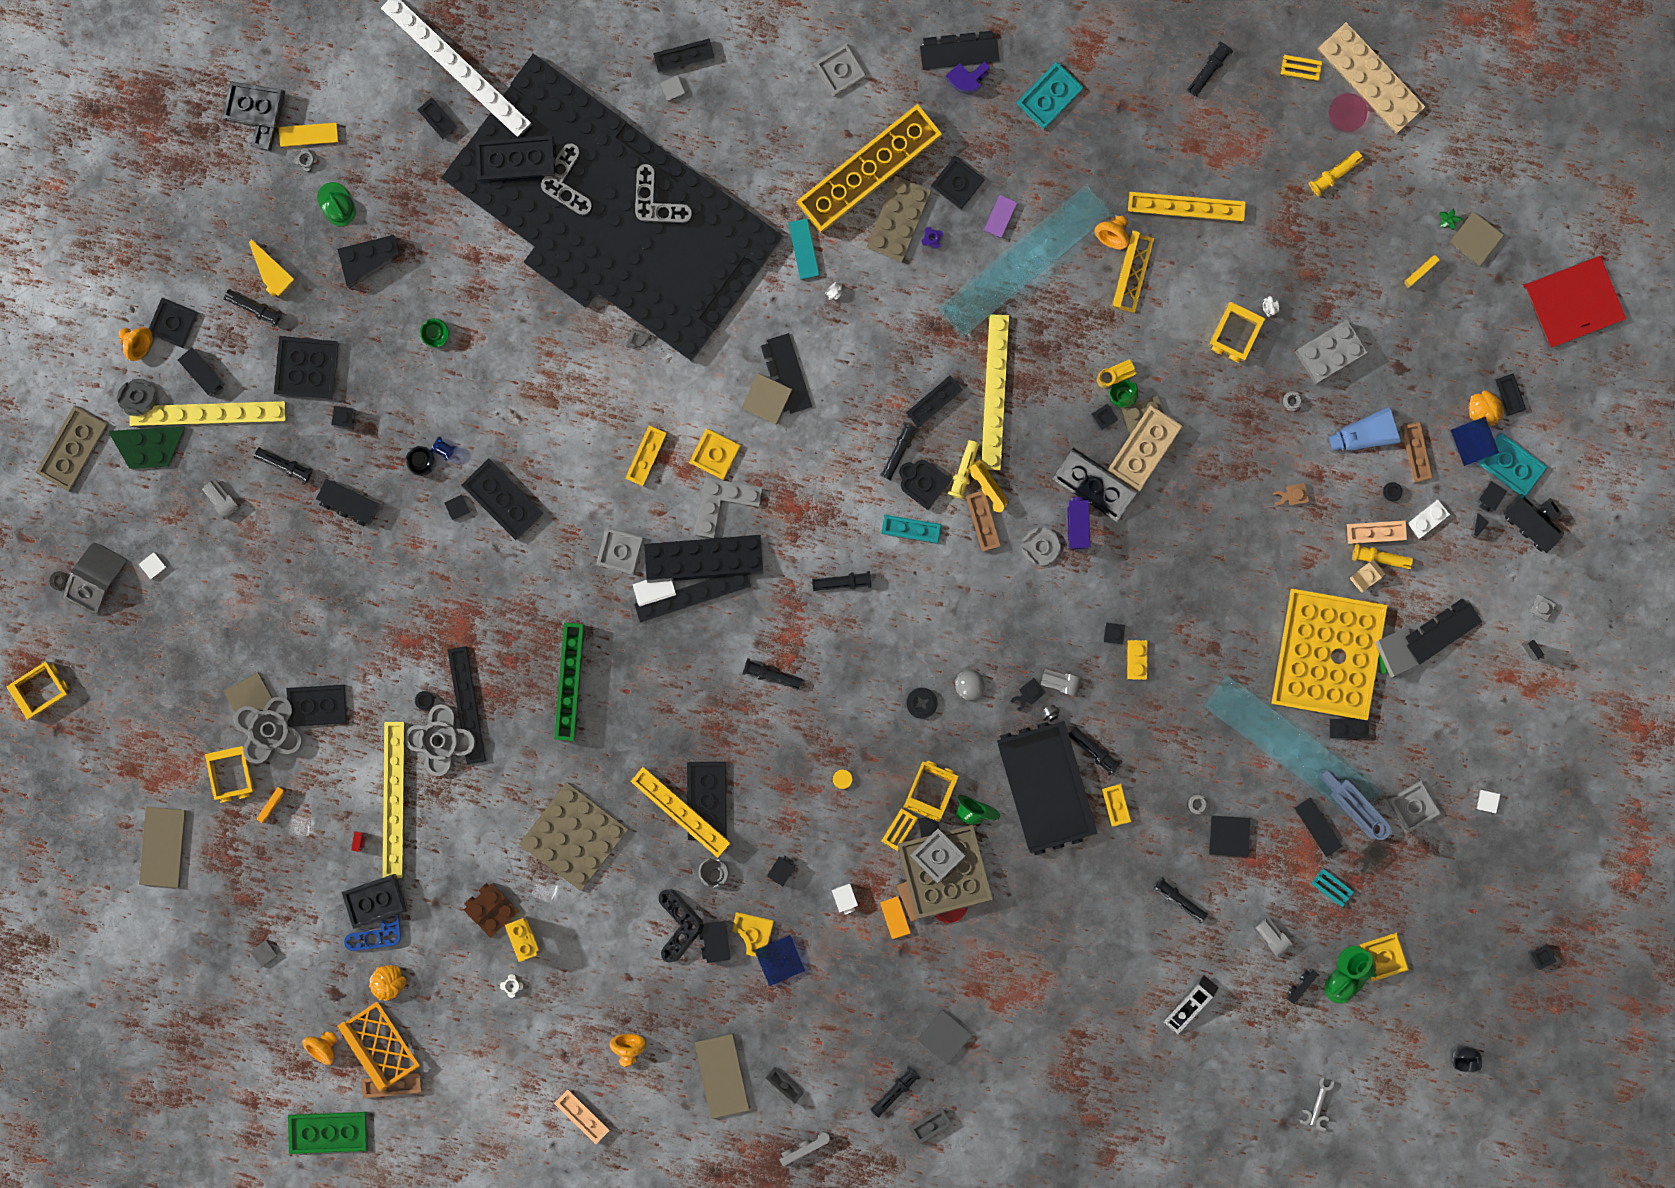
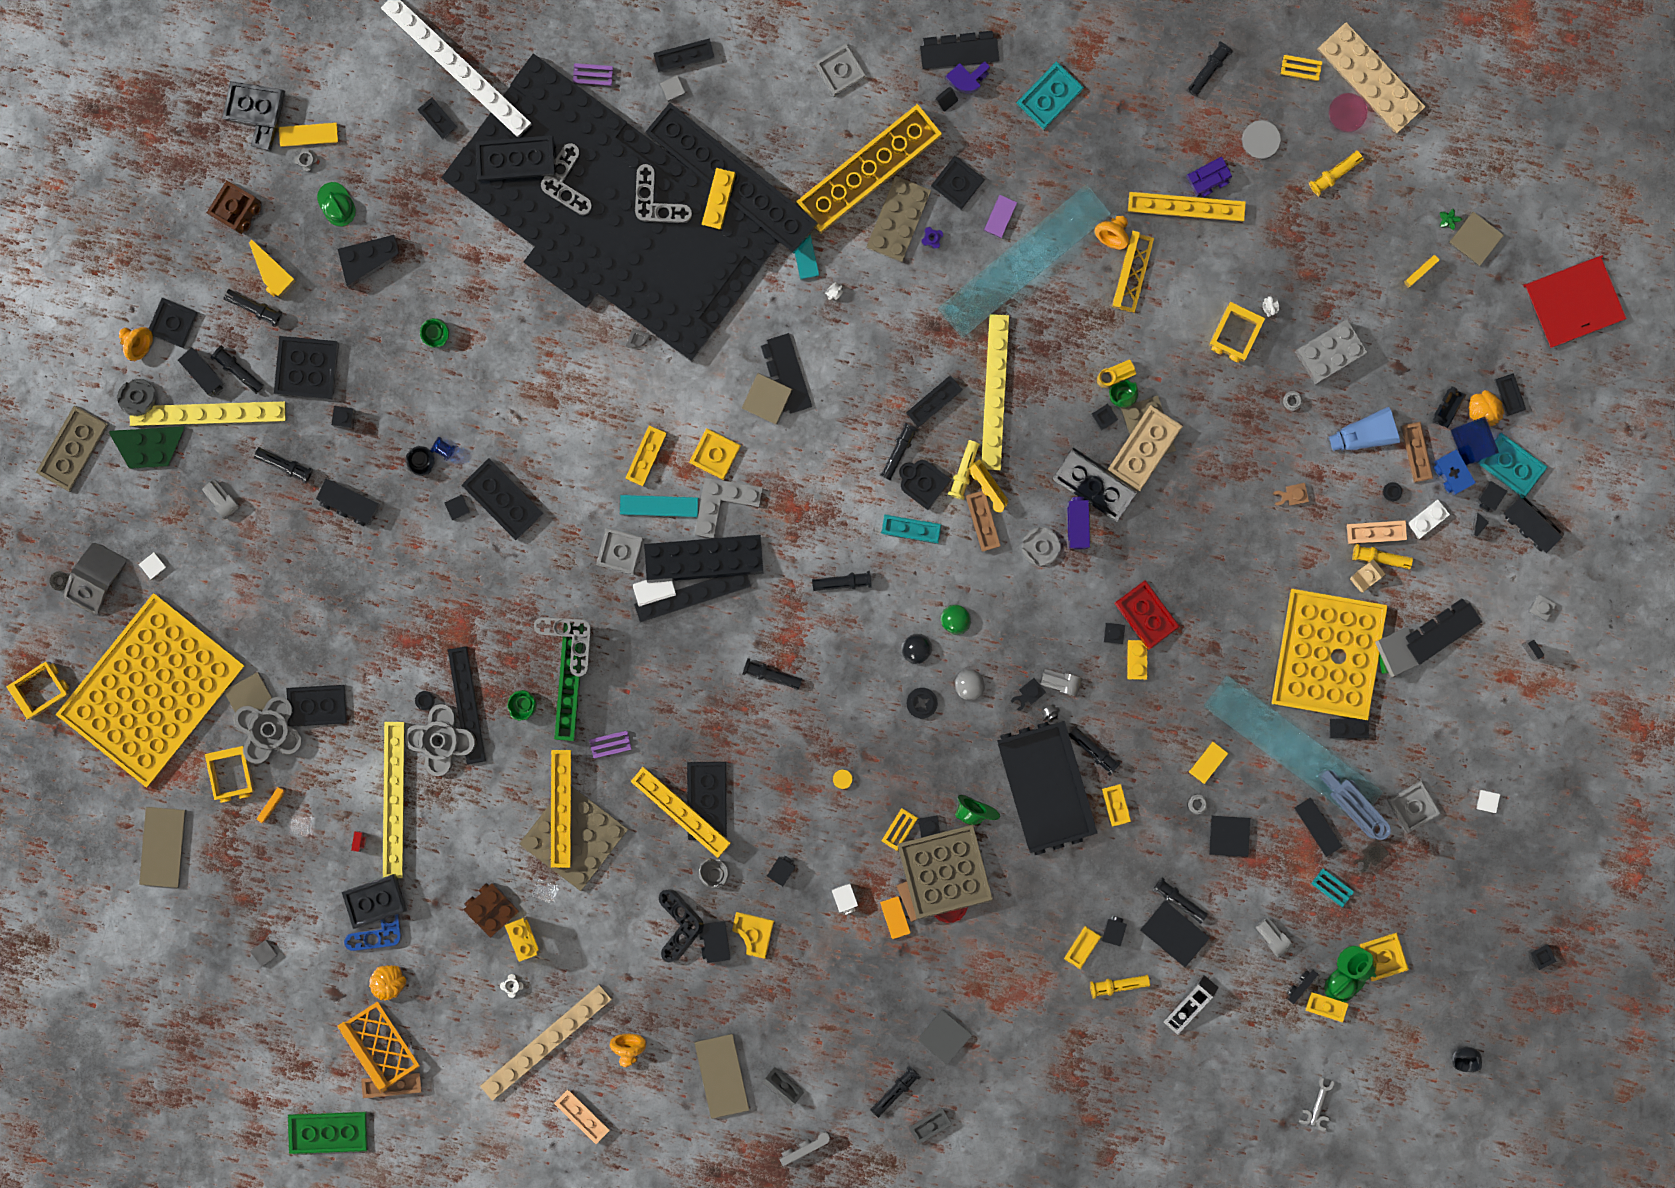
(150, 690): none -> yellow plate
(230, 364): none -> black pin
(234, 207): none -> reddish brown plate
(321, 1047): light orange hair -> none
(521, 705): none -> green hair
(545, 1042): none -> tan plate
(561, 808): none -> yellow plate
(576, 73): none -> medium lavender tile
(576, 638): none -> light grey beam
(594, 748): none -> medium lavender tile
(659, 506): none -> teal tile
(718, 198): none -> yellow plate
(749, 192): none -> black plate
(779, 960): clear blue tile -> none
(916, 648): none -> black hair
(922, 808): yellow window -> none
(937, 856): light grey plate -> none
(946, 99): none -> black slope
(955, 619): none -> green hair
(1082, 947): none -> yellow tile
(1109, 987): none -> yellow pin
(1114, 931): none -> black brick
(1147, 614): none -> red tile
(1174, 933): none -> black tile
(1208, 762): none -> yellow tile
(1209, 176): none -> dark purple brick
(1261, 139): none -> light grey tile
(1326, 1007): none -> yellow plate
(1447, 411): none -> black hinge
(1455, 462): none -> blue brick
(1550, 509): black plate -> none

